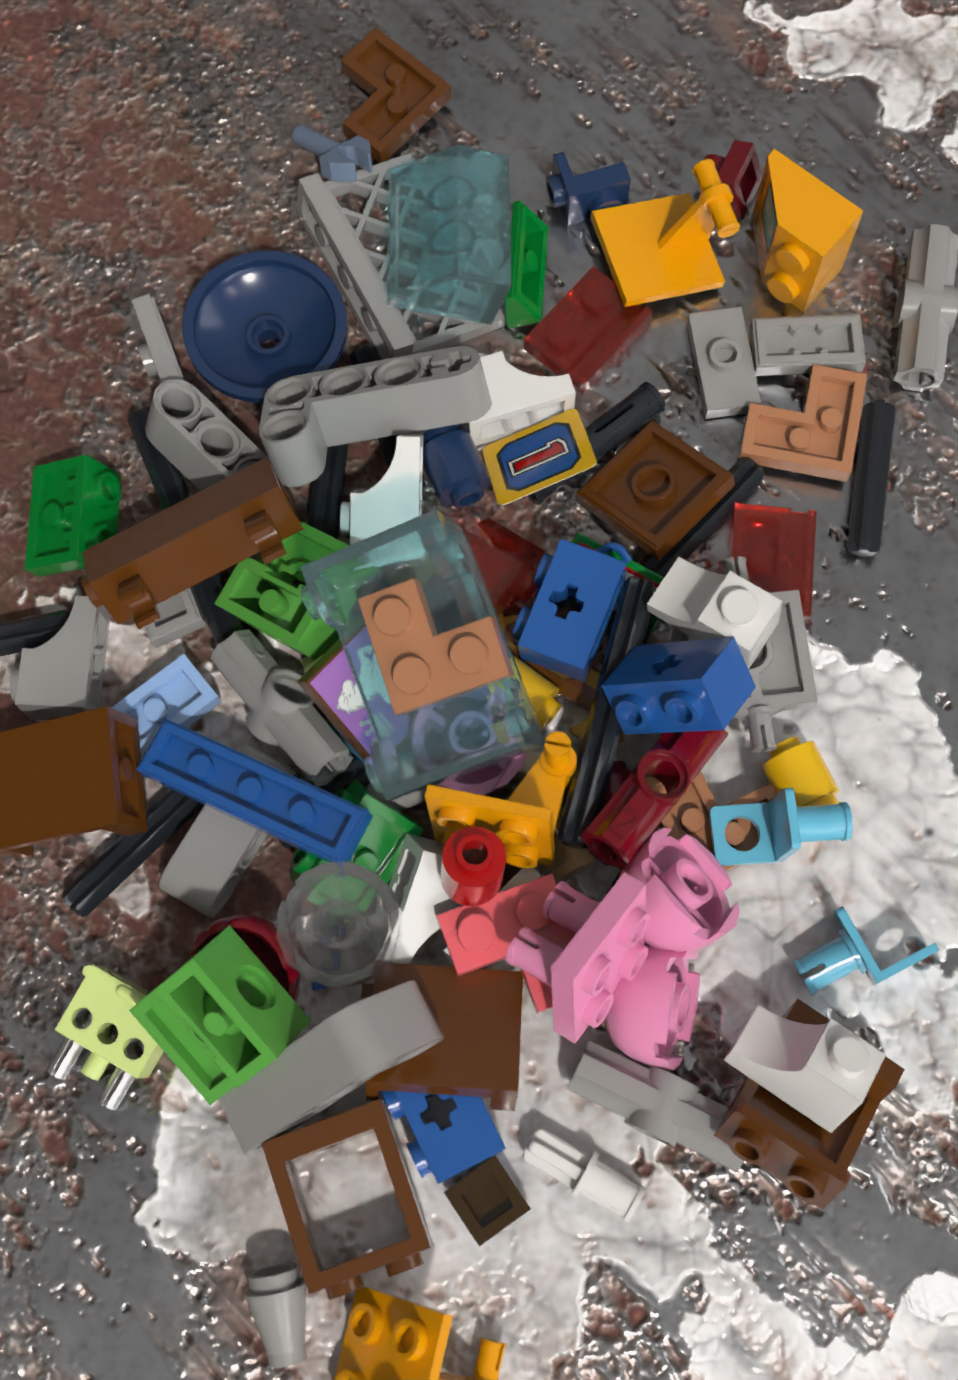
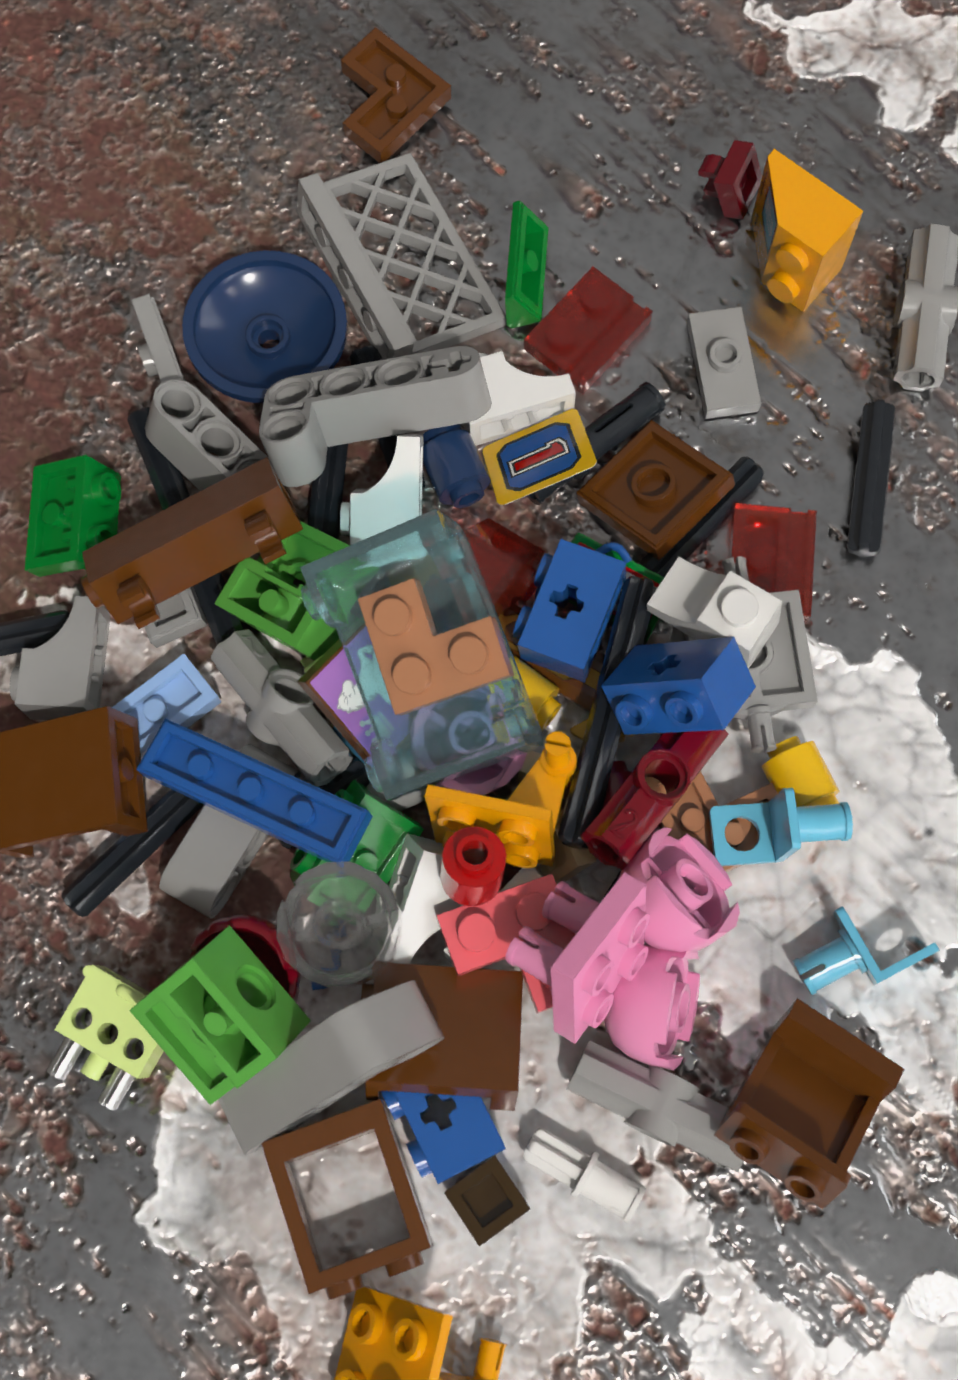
(279, 1311): light grey cone -> none
(335, 158): sand blue bar -> none
(450, 234): clear light blue slope -> none
(587, 191): dark blue bracket -> none
(663, 243): light orange plate -> none
(798, 342): light grey plate -> none
(810, 1067): white arch -> none
(815, 441): nougat plate -> none

